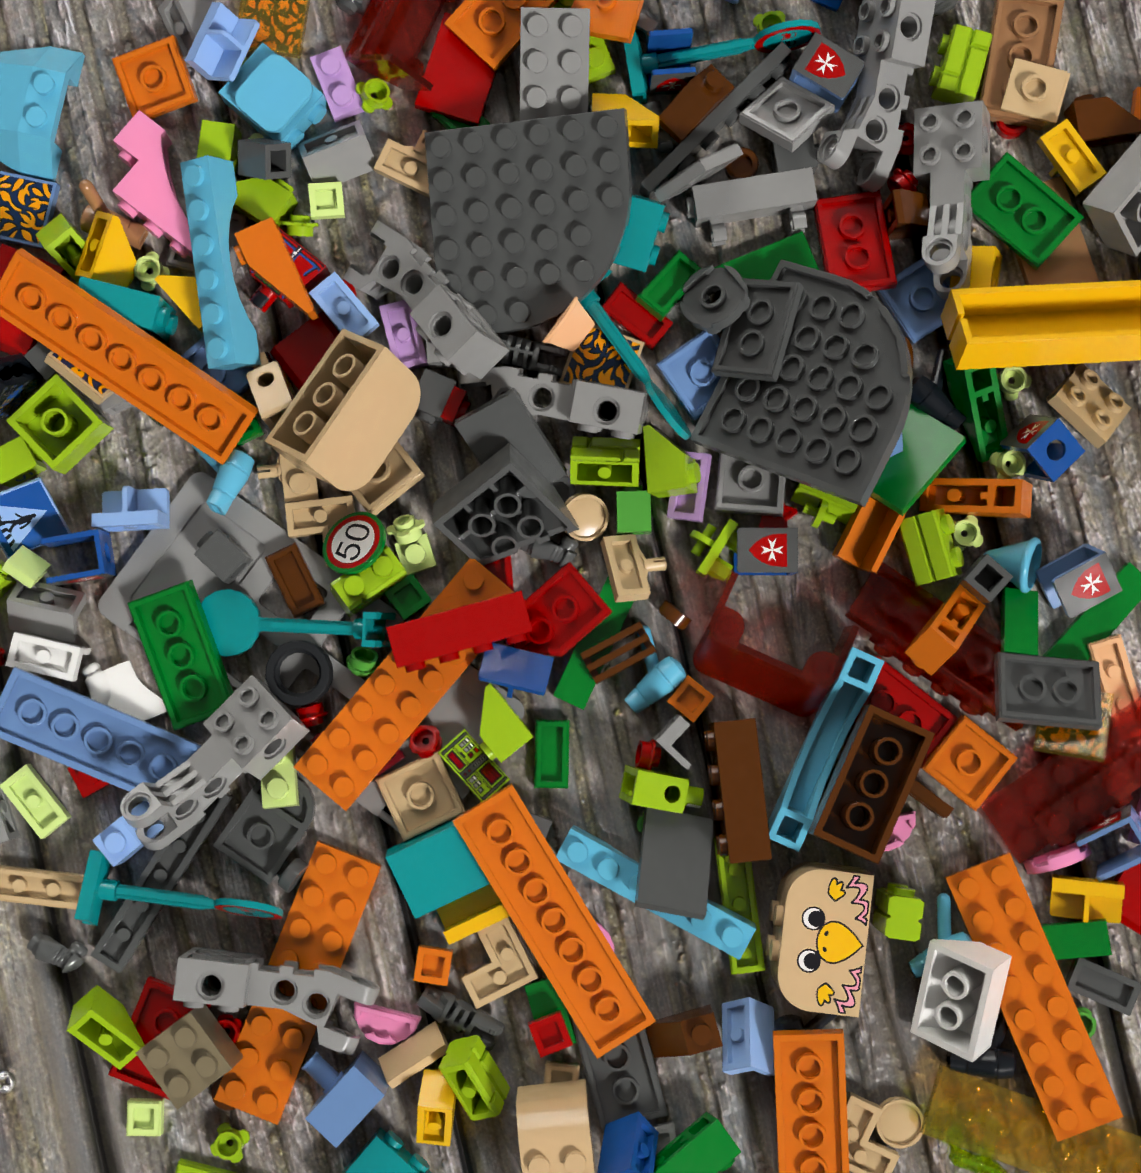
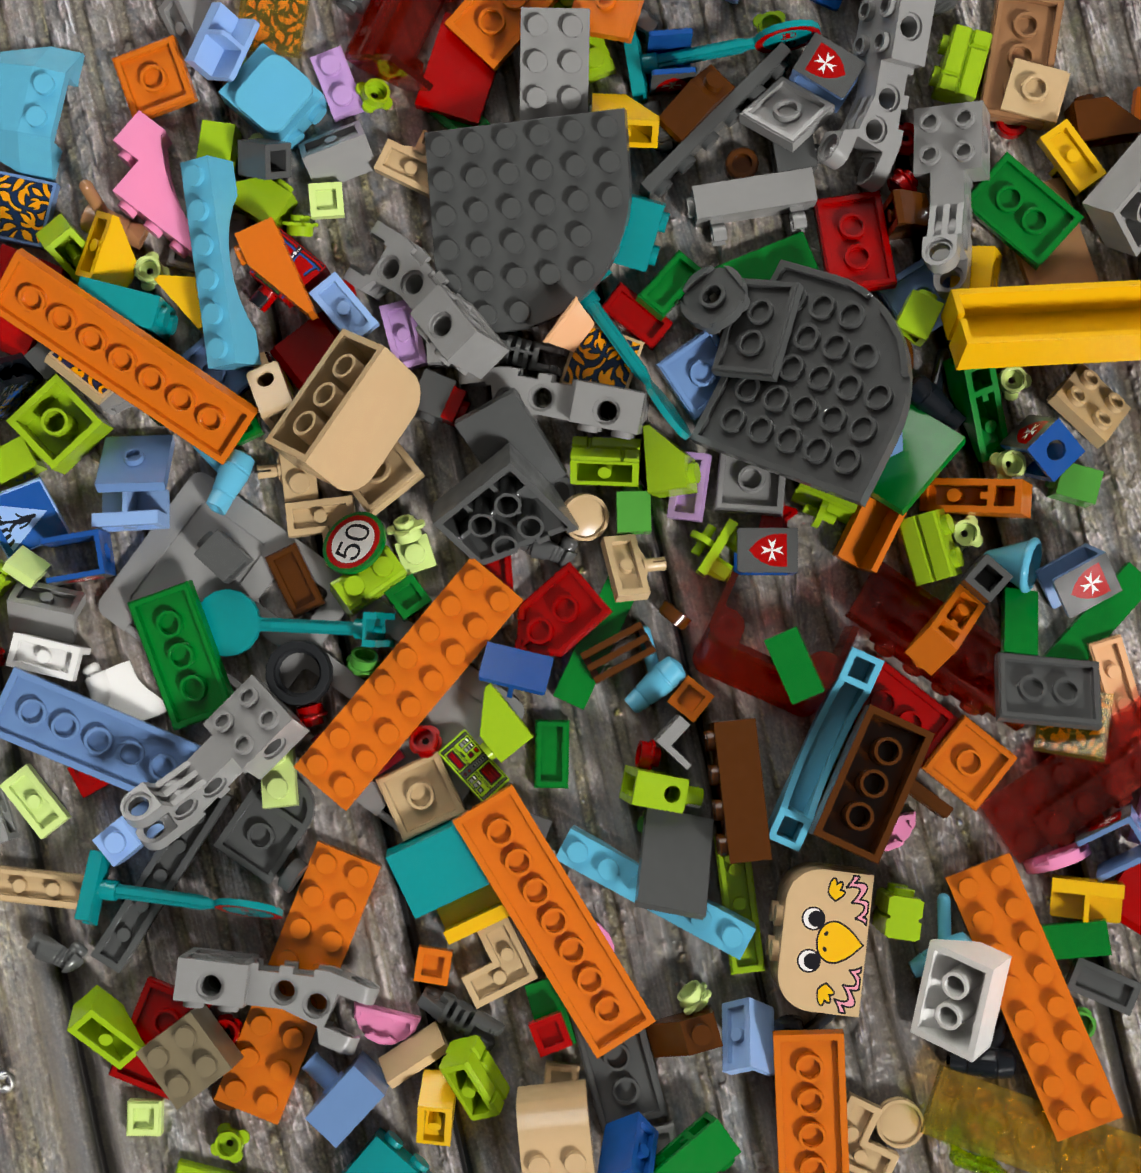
(135, 463): none -> medium blue plate
(458, 630): red brick -> none
(693, 996): none -> yellowish green plate
(698, 172): light grey tile -> none
(794, 665): none -> green tile
(919, 315): none -> lime brick
(1076, 486): none -> bright green brick

